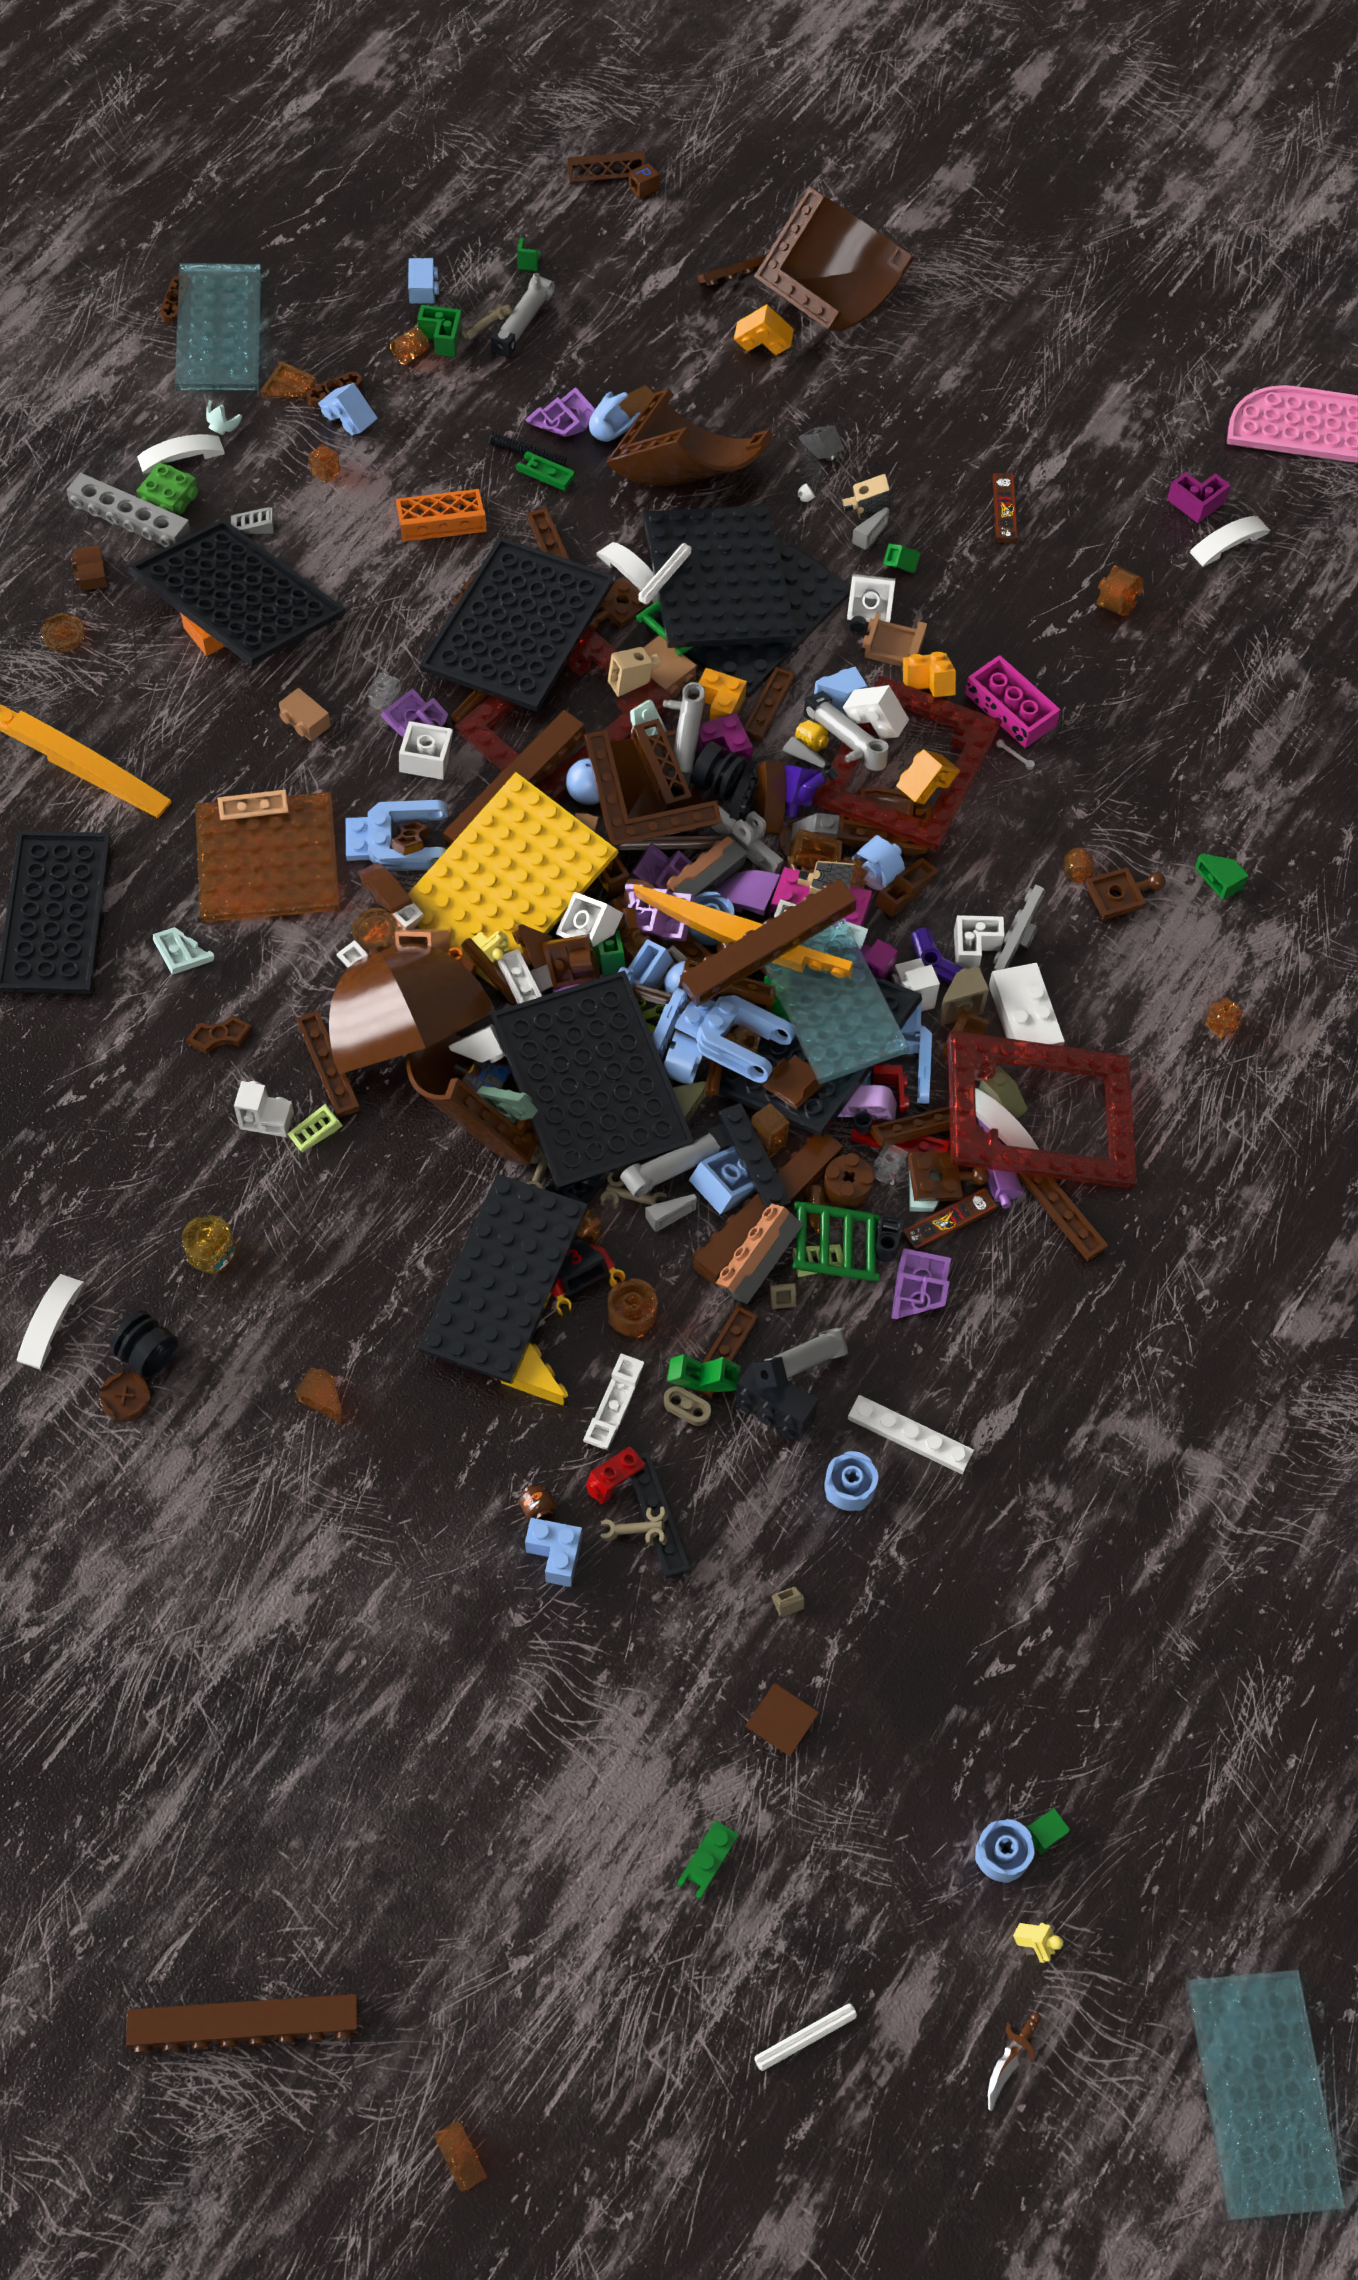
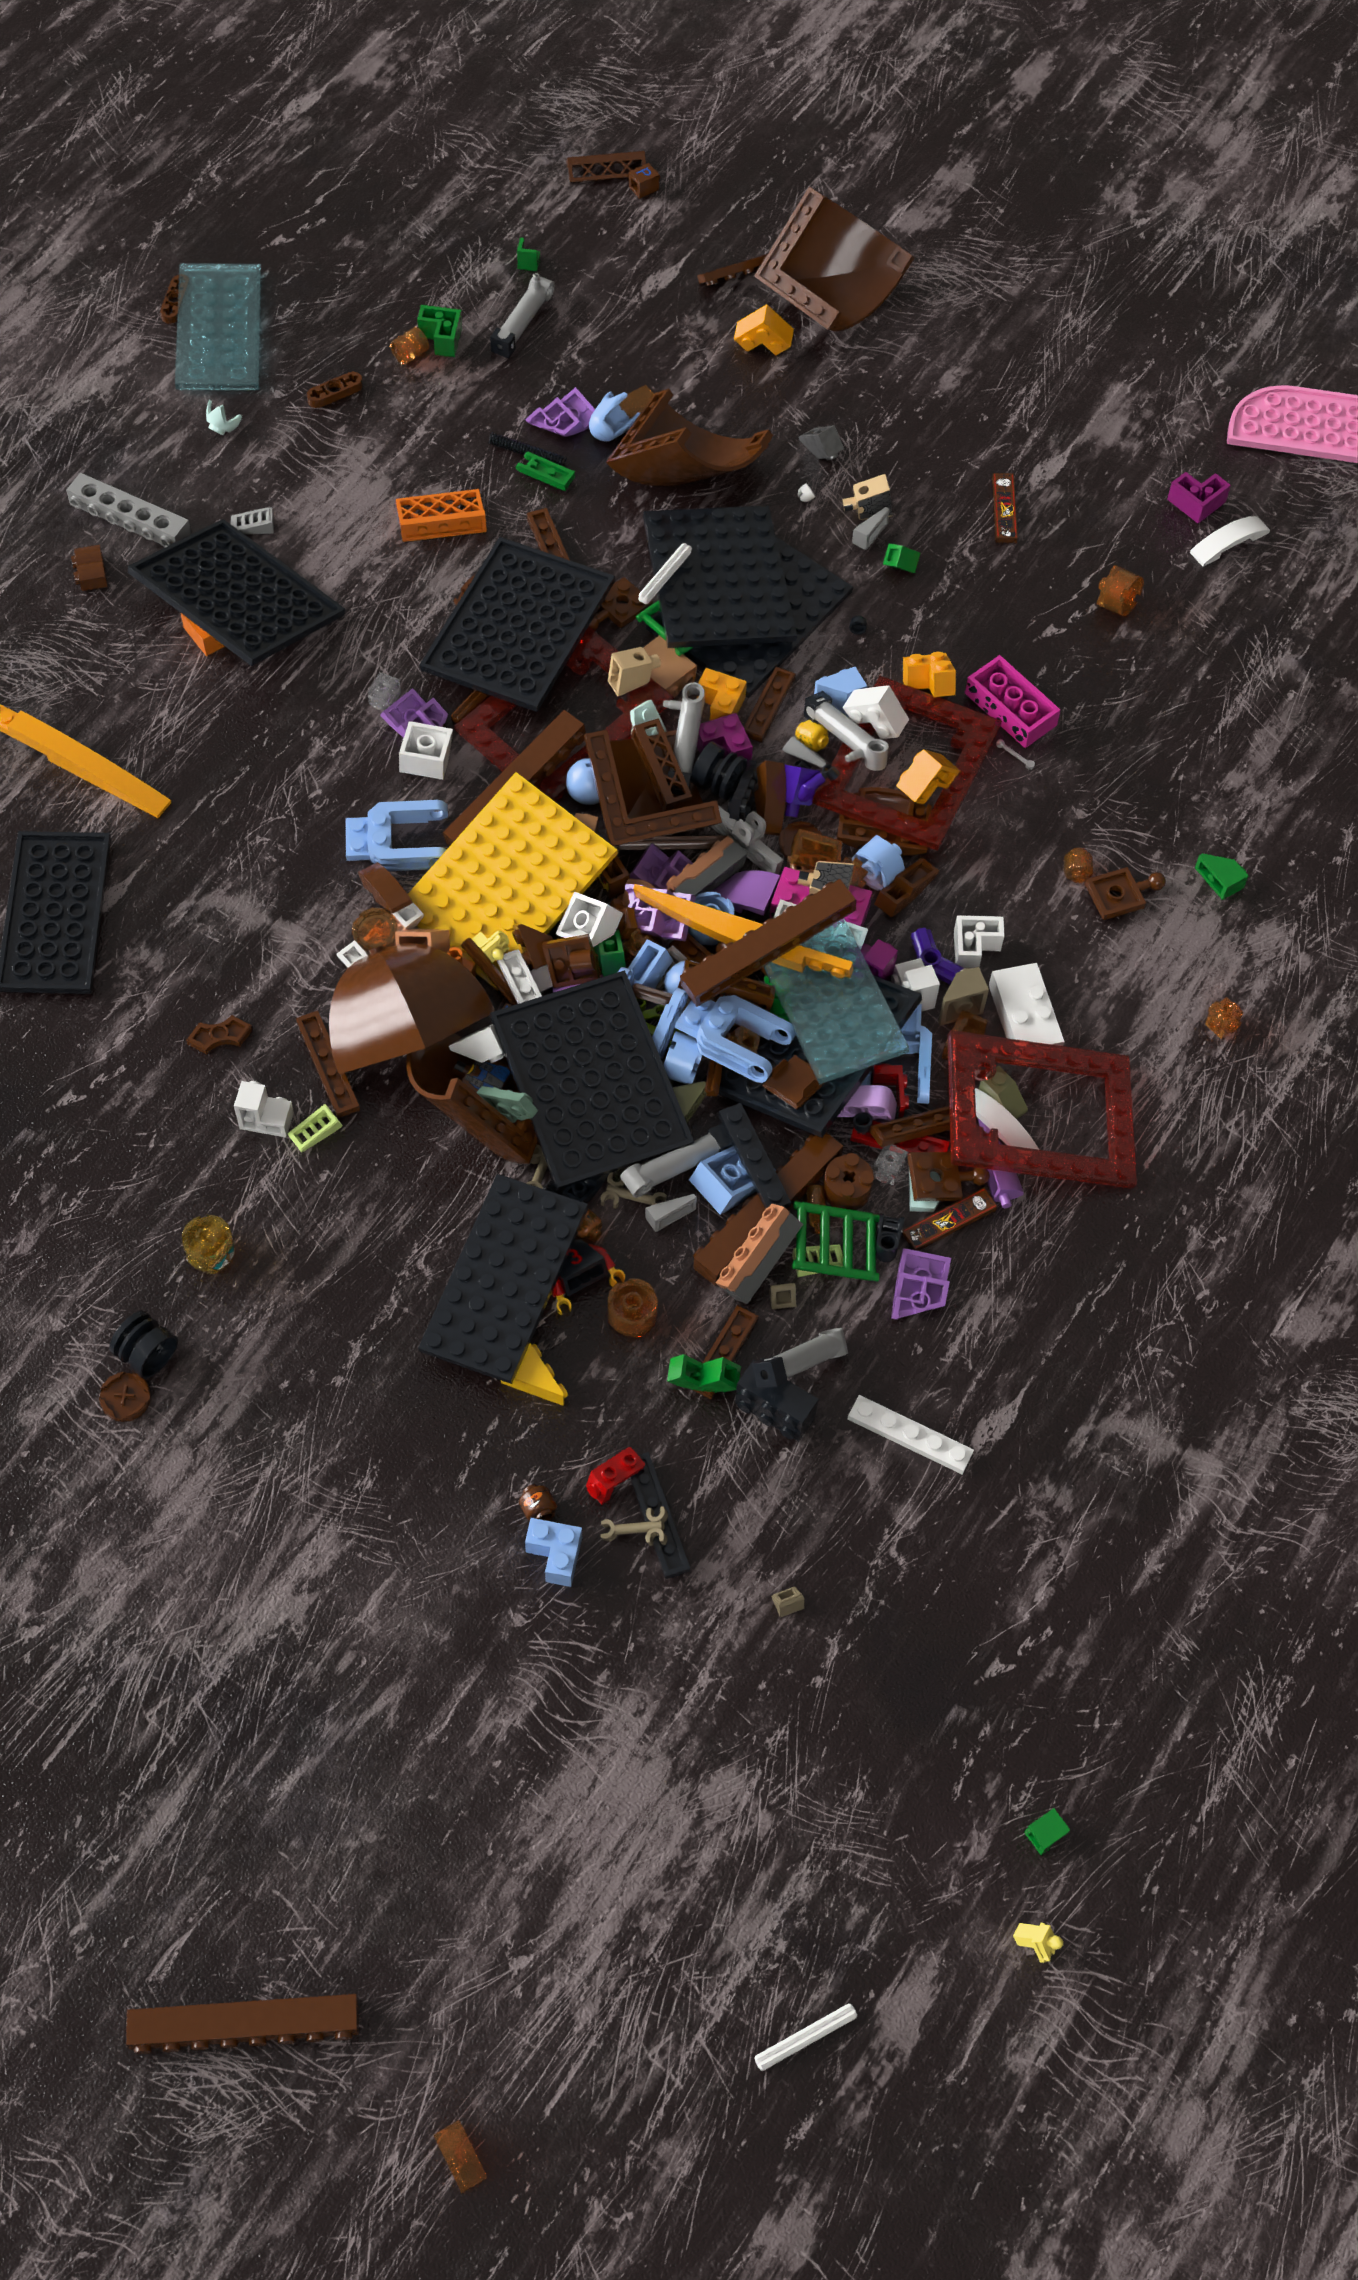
(47, 1320): white slope -> none
(62, 632): clear orange tile -> none
(168, 489): bright green brick -> none
(180, 448): white slope -> none
(180, 951): light aqua wing -> none
(253, 805): light nougat slope -> none
(267, 861): clear orange plate -> none
(288, 382): clear orange wing -> none
(304, 714): medium nougat piece -> none
(320, 1394): clear orange slope -> none
(324, 463): clear orange brick -> none
(350, 407): light blue brick -> none
(410, 837): reddish brown tile -> none
(422, 280): light blue brick -> none
(499, 312): dark tan bar -> none
(615, 1402): white slope -> none
(628, 564): white slope -> none
(689, 1404): dark tan plate -> none
(709, 1857): green hinge -> none
(771, 1129): clear orange panel -> none
(781, 1719): reddish brown piece -> none
(817, 823): flat silver slope -> none
(851, 1495): light blue brick -> none
(870, 596): white slope -> none
(892, 641): medium nougat panel -> none
(1009, 1865): light blue brick -> none
(1011, 2057): piece -> none
(1021, 930): light grey plate -> none
(1065, 1215): reddish brown plate -> none
(1264, 2095): clear light blue plate -> none

